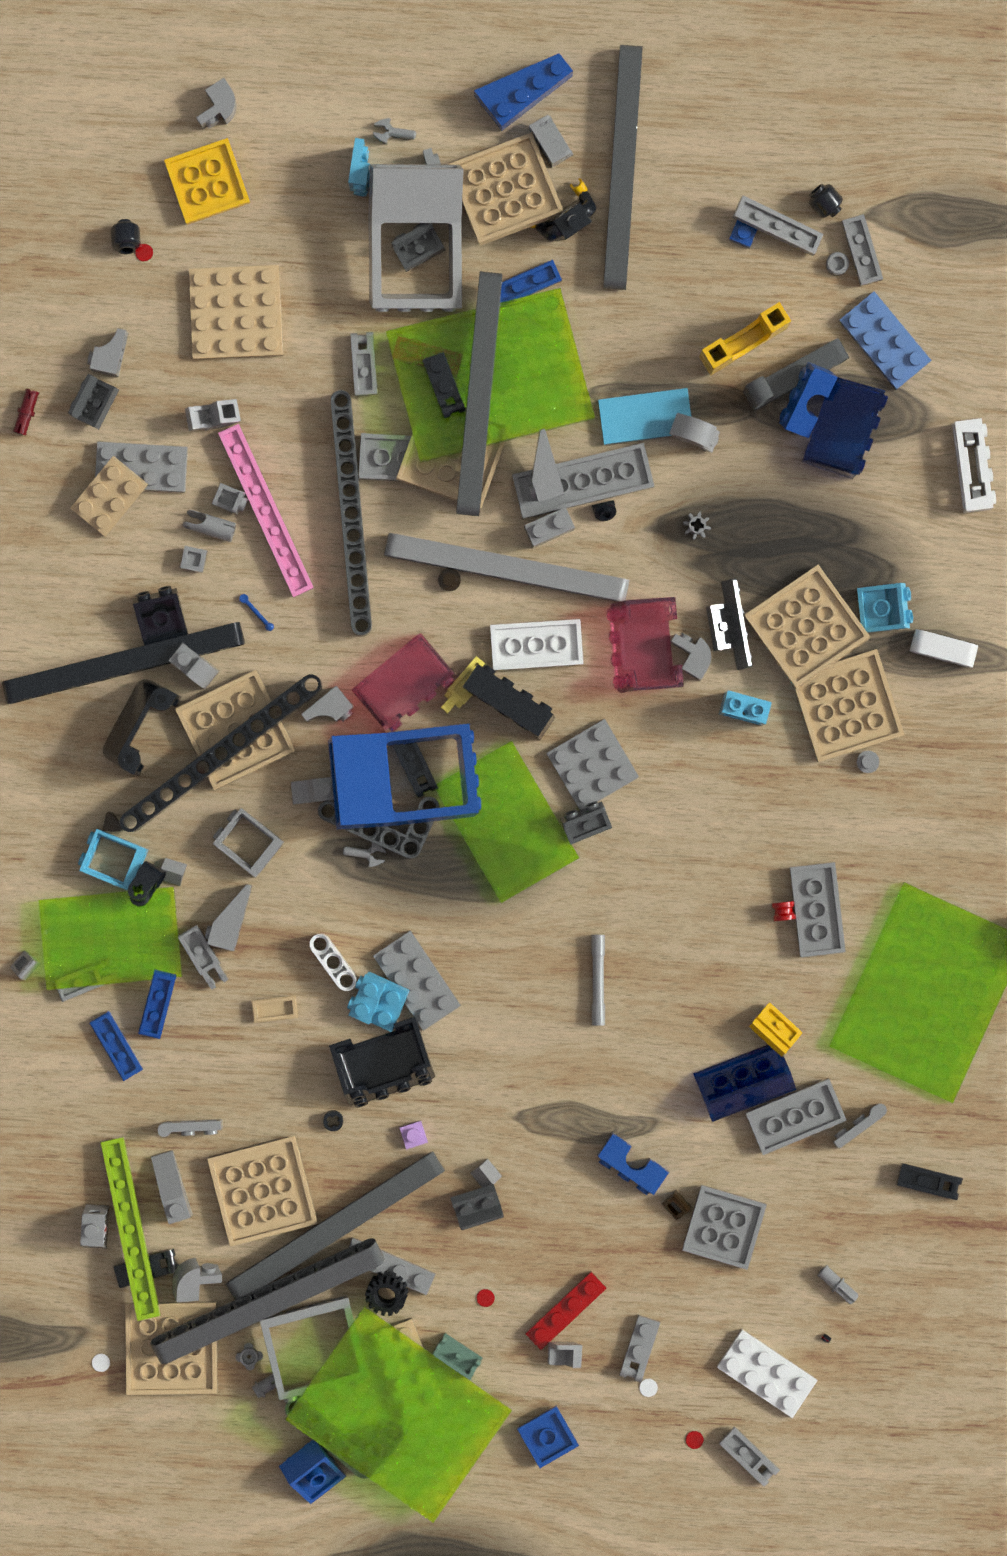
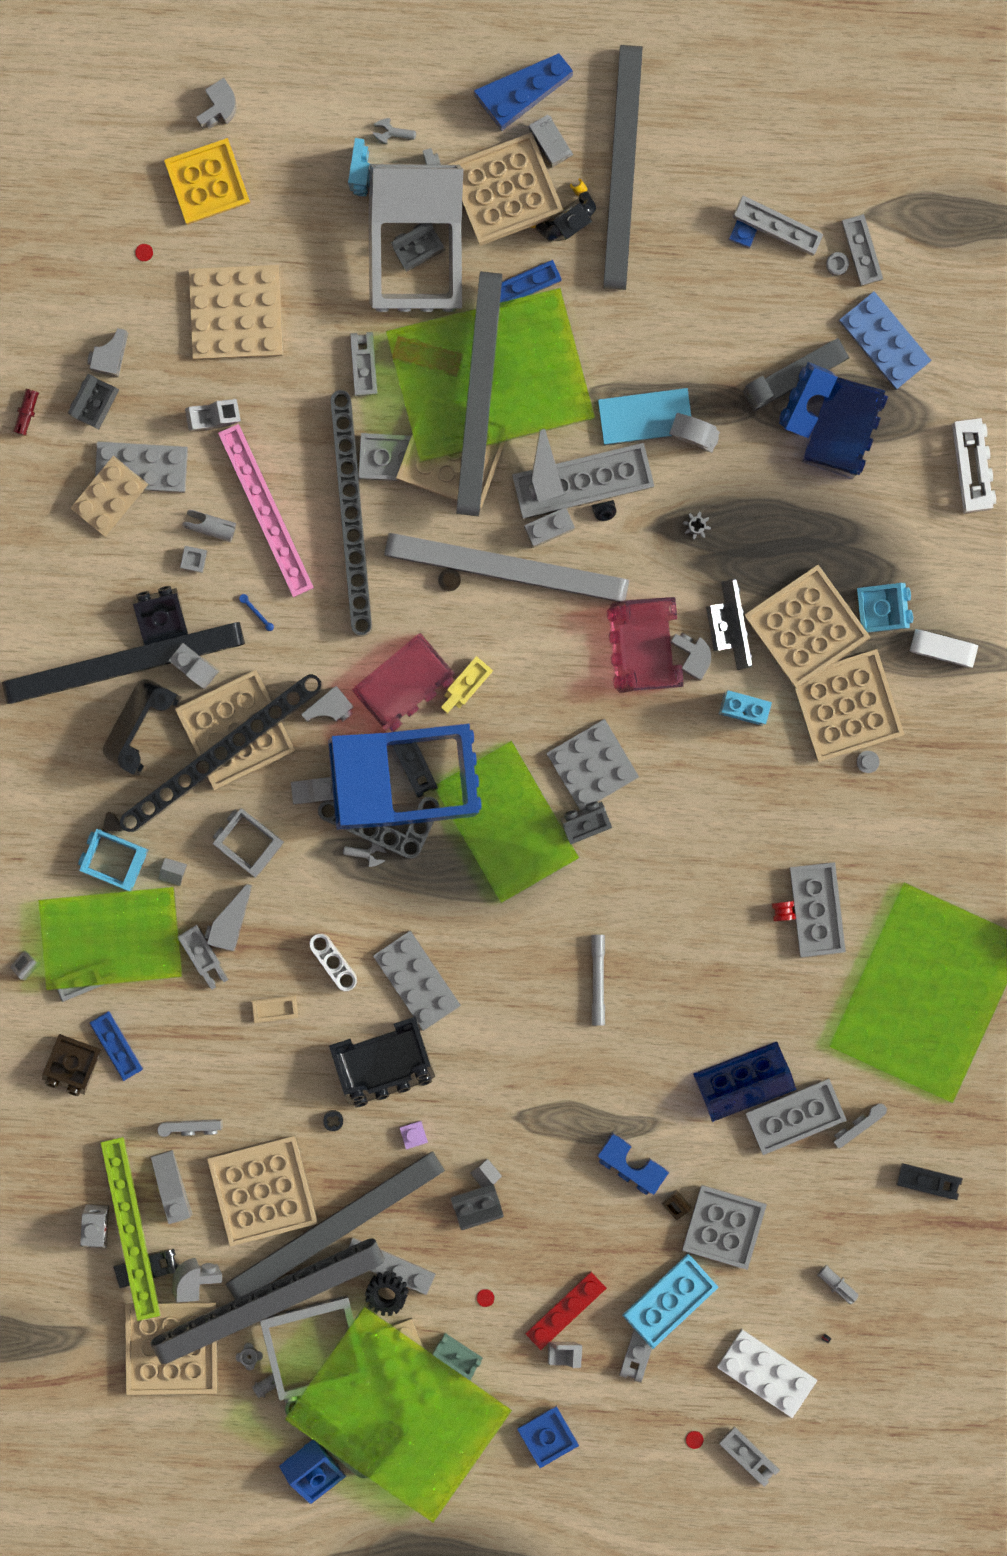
(71, 1065): none -> dark brown plate
(101, 1362): white sticker -> none
(125, 236): black head -> none
(147, 880): black piece -> none
(157, 1004): blue tile -> none
(230, 499): light grey bracket -> none
(377, 1001): medium azure plate -> none
(443, 384): black plate -> none
(509, 701): black wedge -> none
(536, 644): white plate -> none
(648, 1387): white sticker -> none
(670, 1301): none -> medium azure tile
(765, 327): yellow arch -> none
(775, 1029): yellow plate -> none
(826, 200): black head -> none

